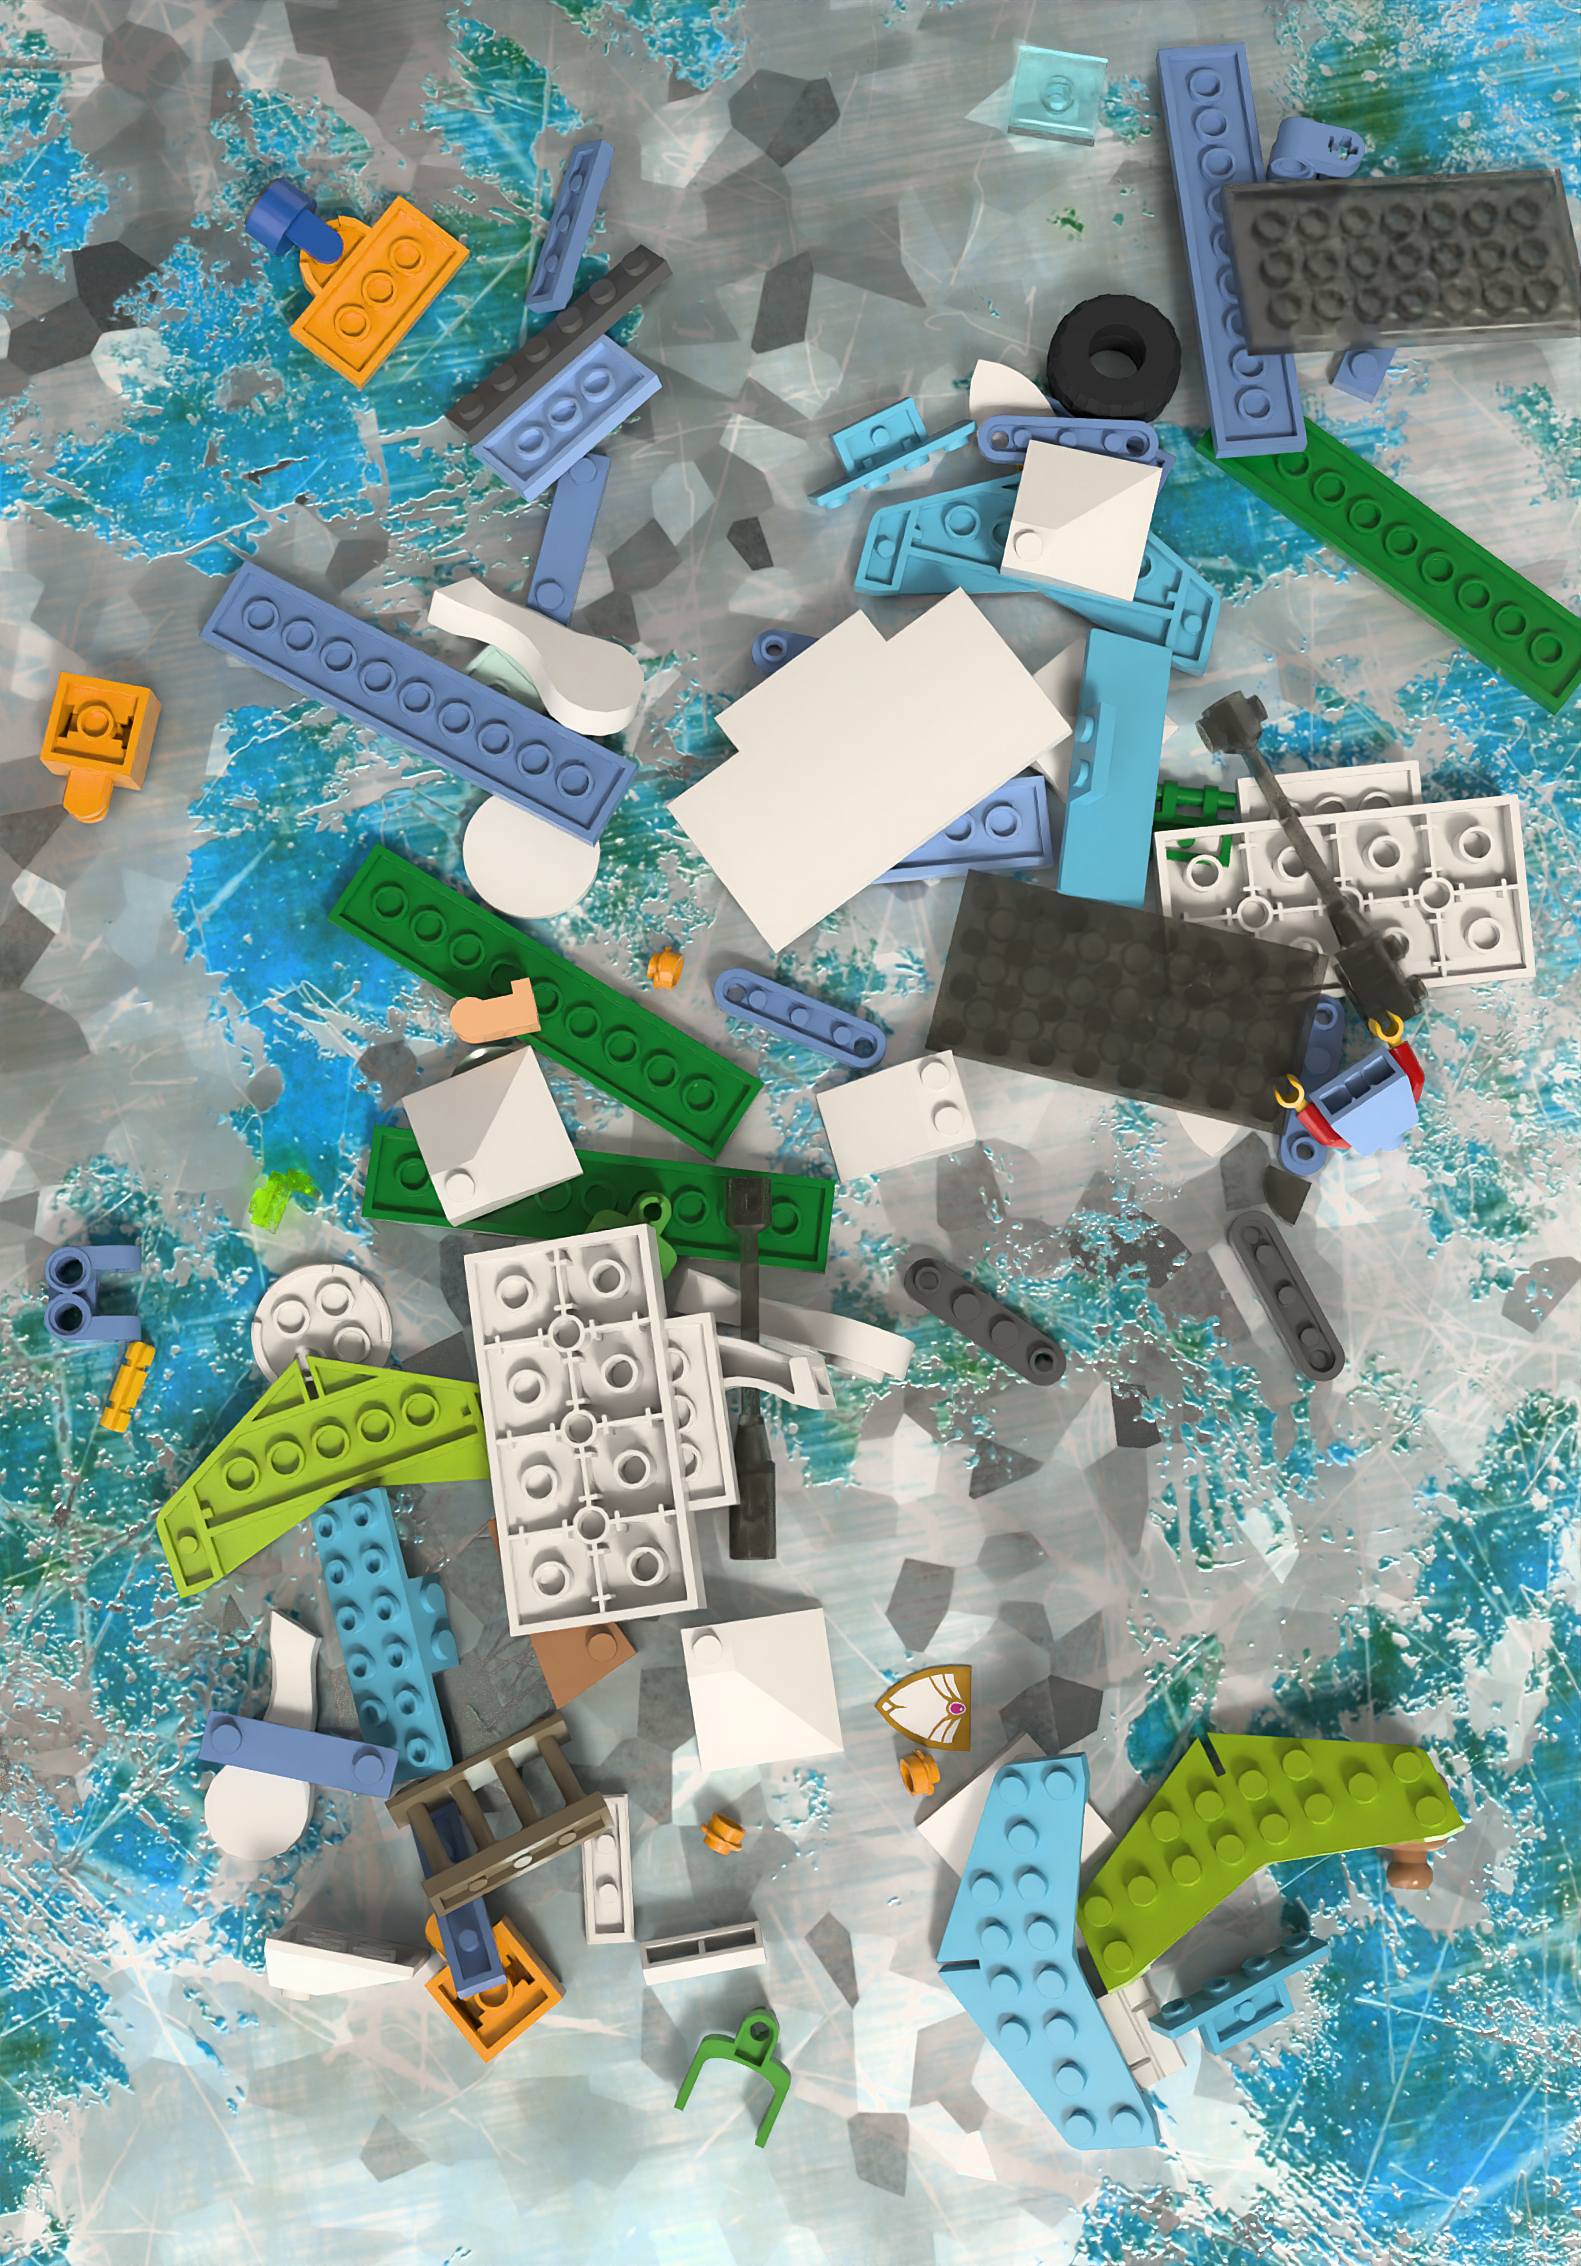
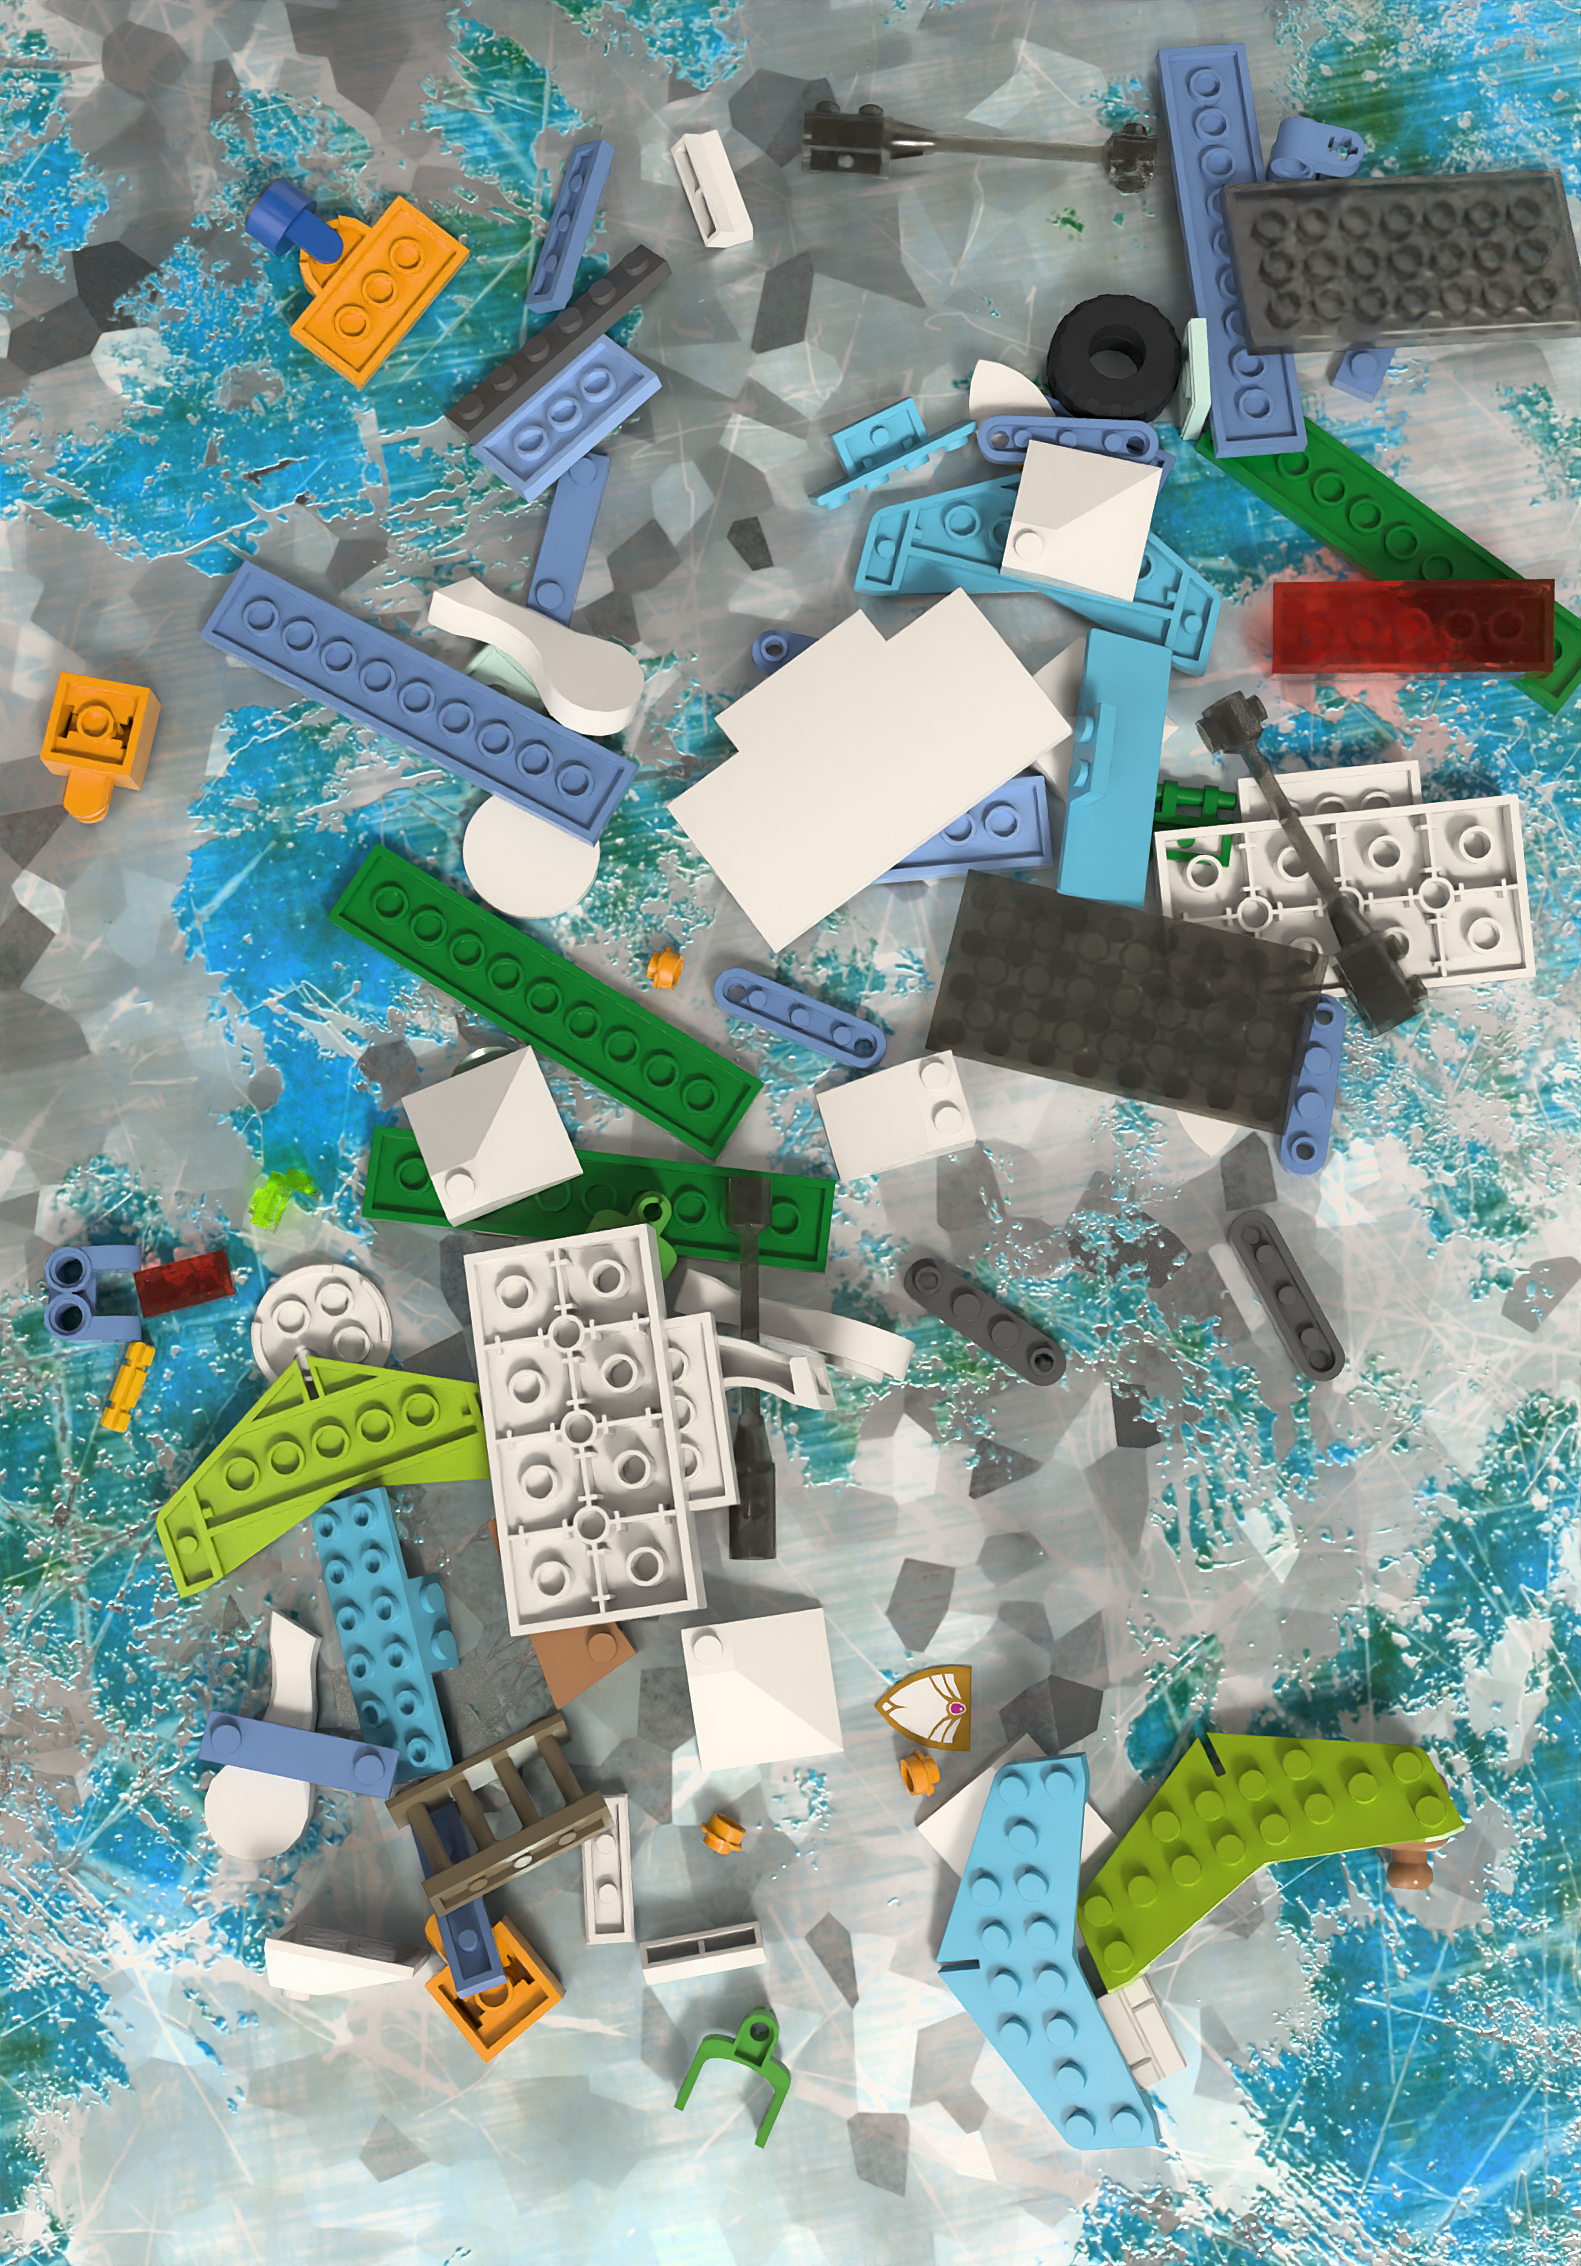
(185, 1284): none -> clear red plate
(496, 1017): light nougat leg -> none
(712, 190): none -> white piece
(868, 141): none -> clear smoke bar
(1057, 96): clear light blue plate -> none
(1194, 379): none -> light aqua tile
(1245, 2000): medium azure bracket -> none
(1284, 1194): clear smoke tile -> none
(1367, 1102): light blue torso -> none
(1412, 630): none -> clear red brick

